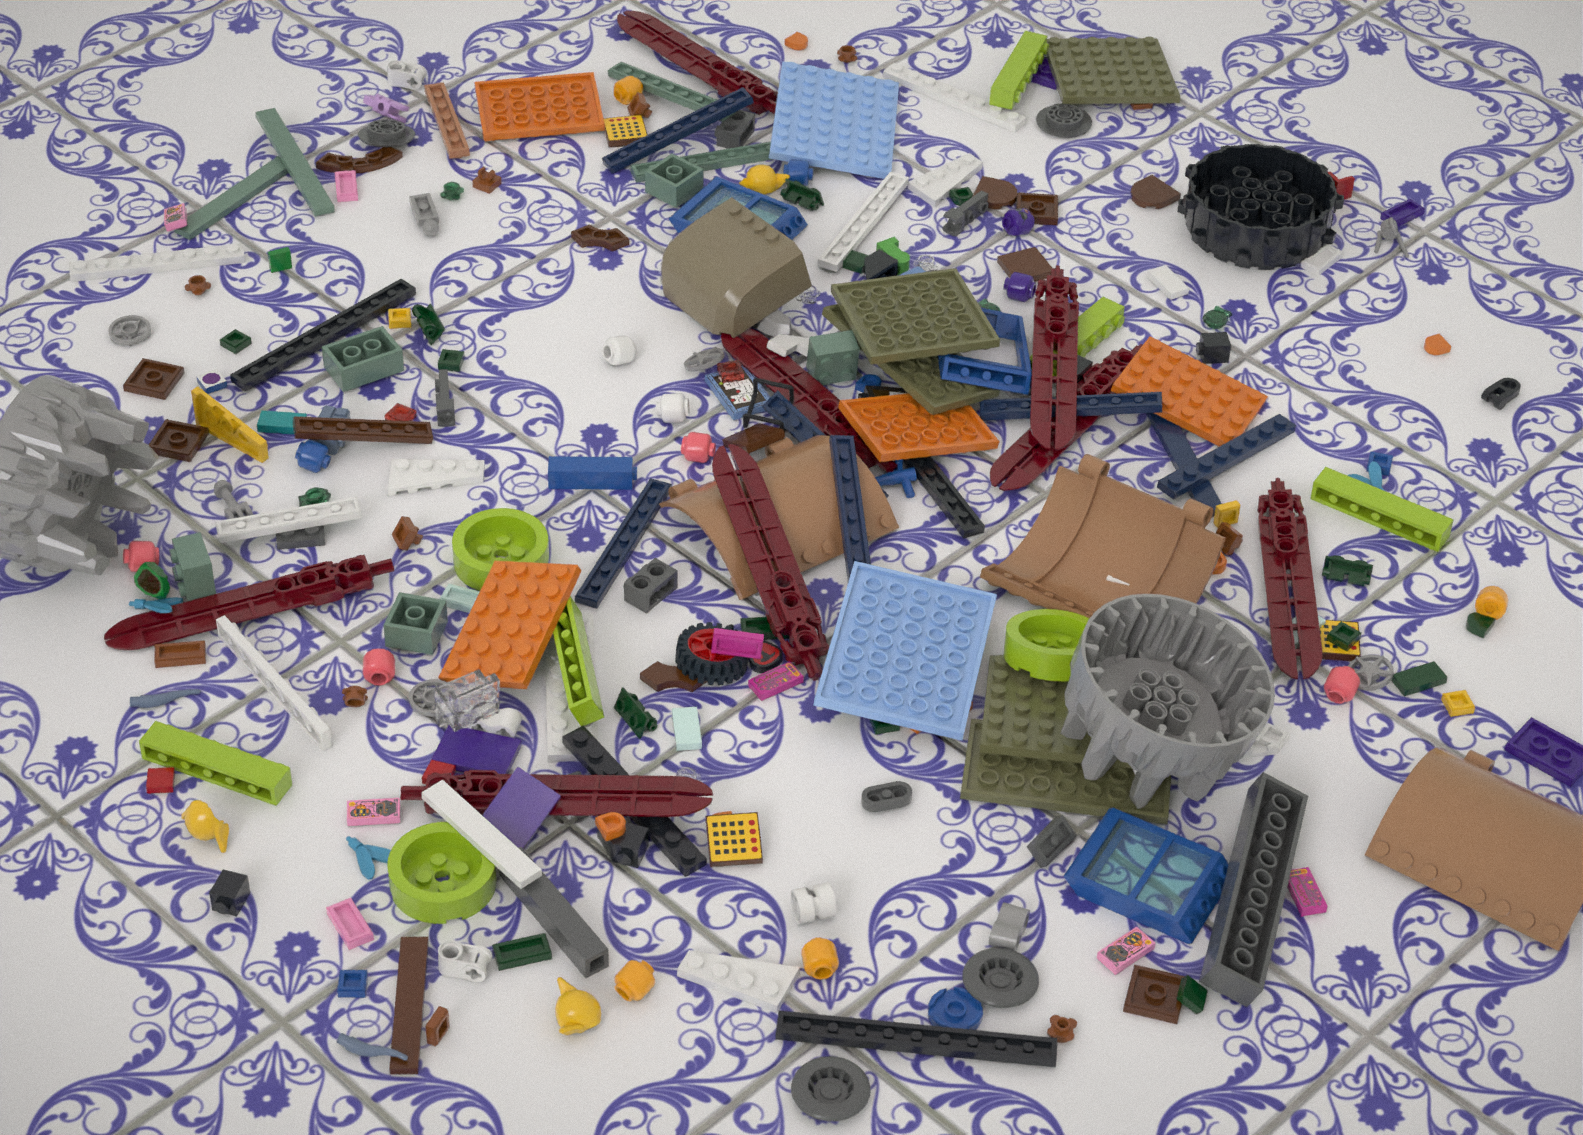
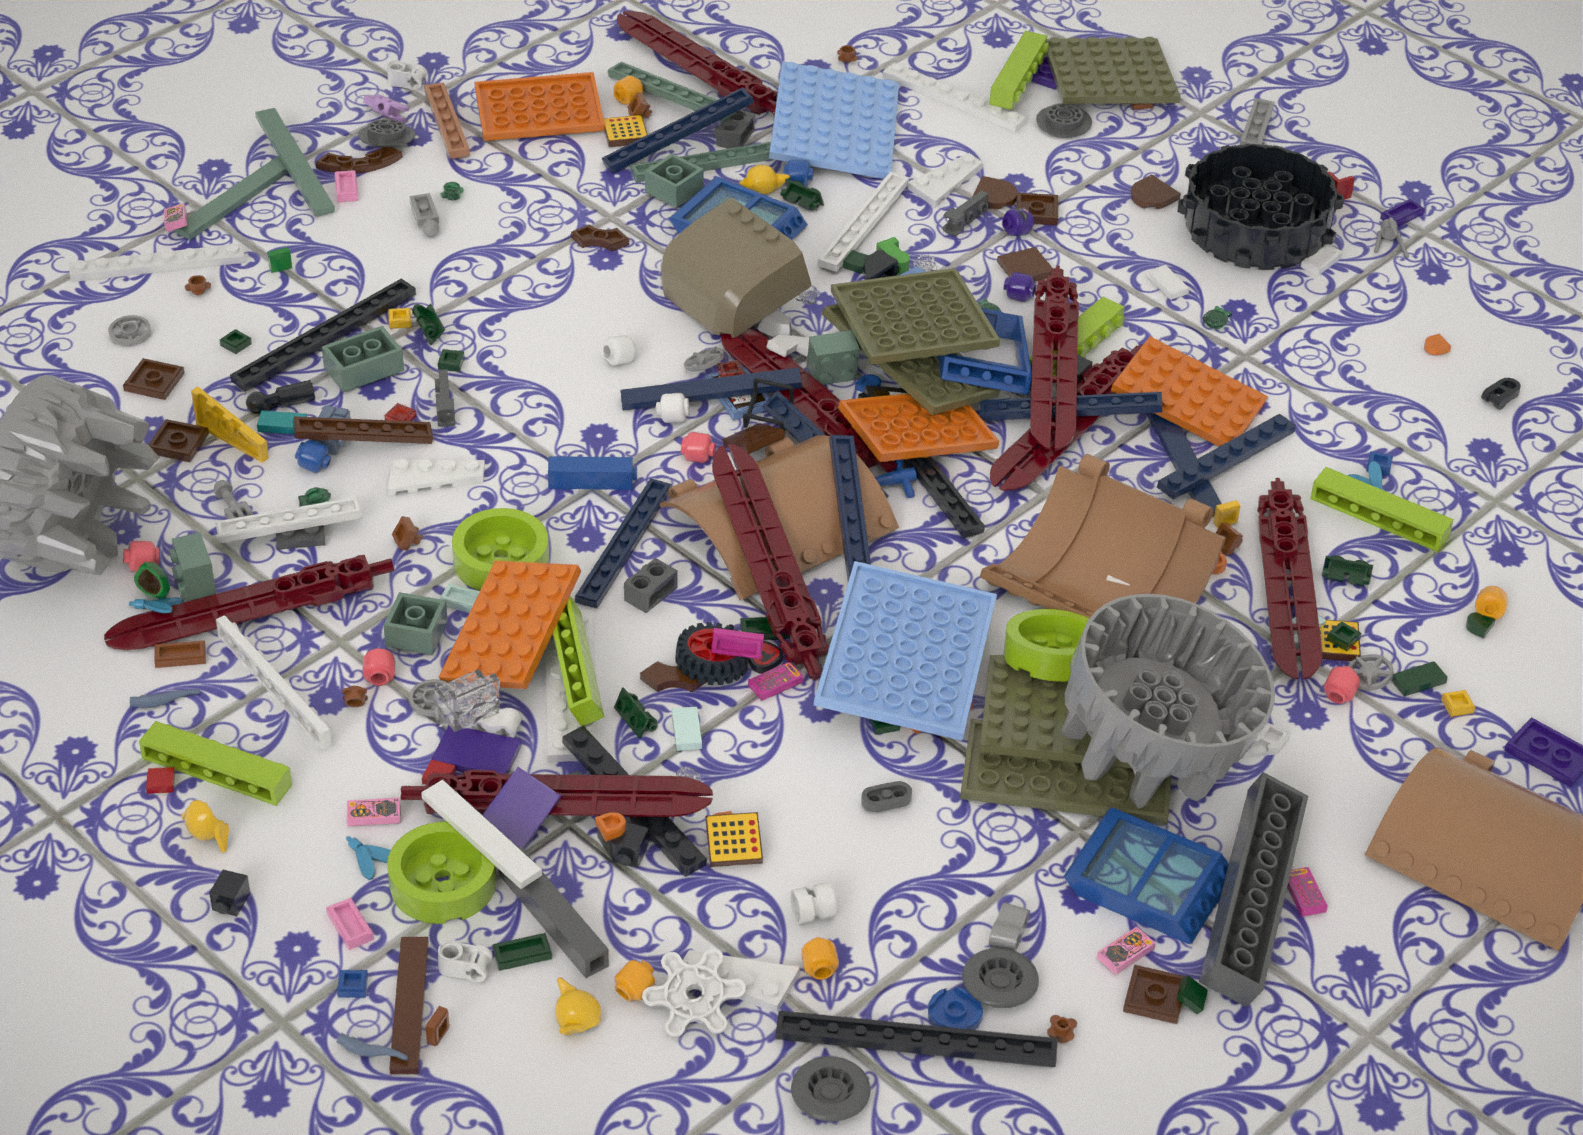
(211, 381): tile -> none
(283, 396): none -> black piece
(486, 181): dark orange tile -> none
(686, 977): none -> white plate
(710, 388): none -> dark blue tile
(796, 41): orange tile -> none
(960, 195): dark green tile -> none
(1051, 841): dark grey plate -> none
(1214, 347): black brick -> none
(1257, 122): none -> light grey plate

